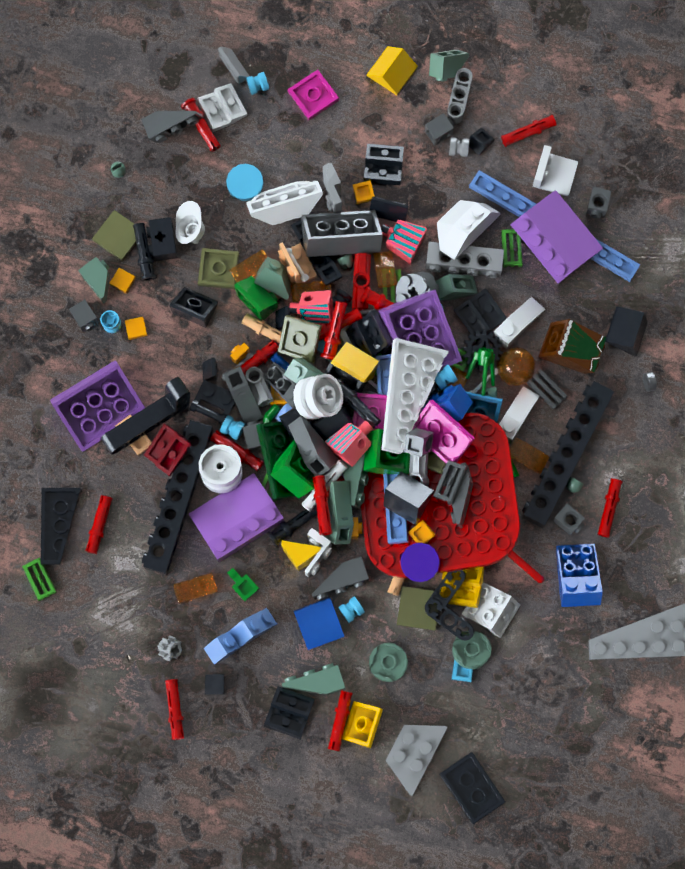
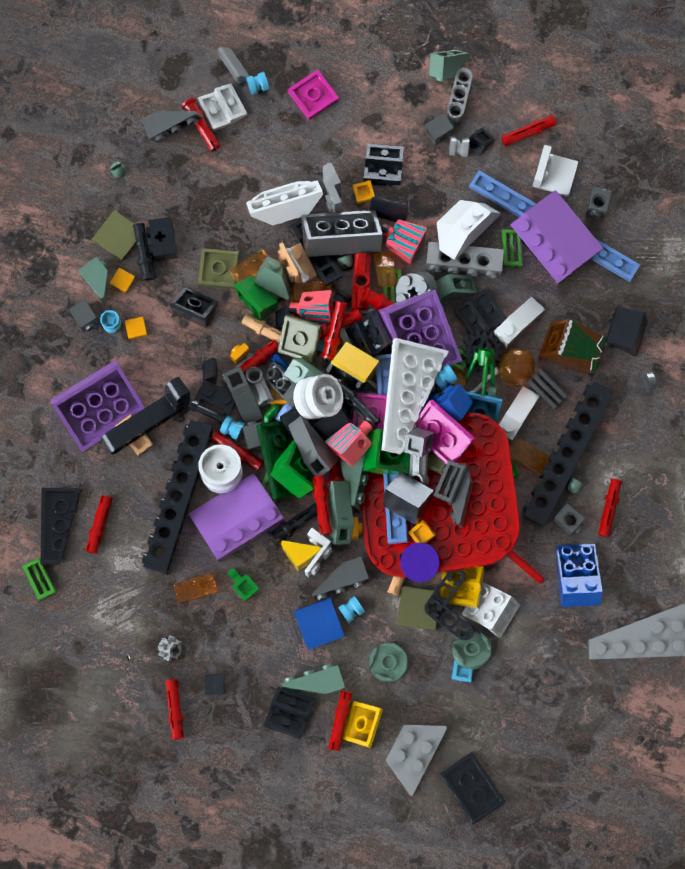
(167, 449): dark red slope -> none
(189, 224): white piece -> none
(240, 635): medium blue arch -> none
(244, 182): medium azure tile -> none
(339, 468): white pin -> none
(393, 69): yellow slope -> none

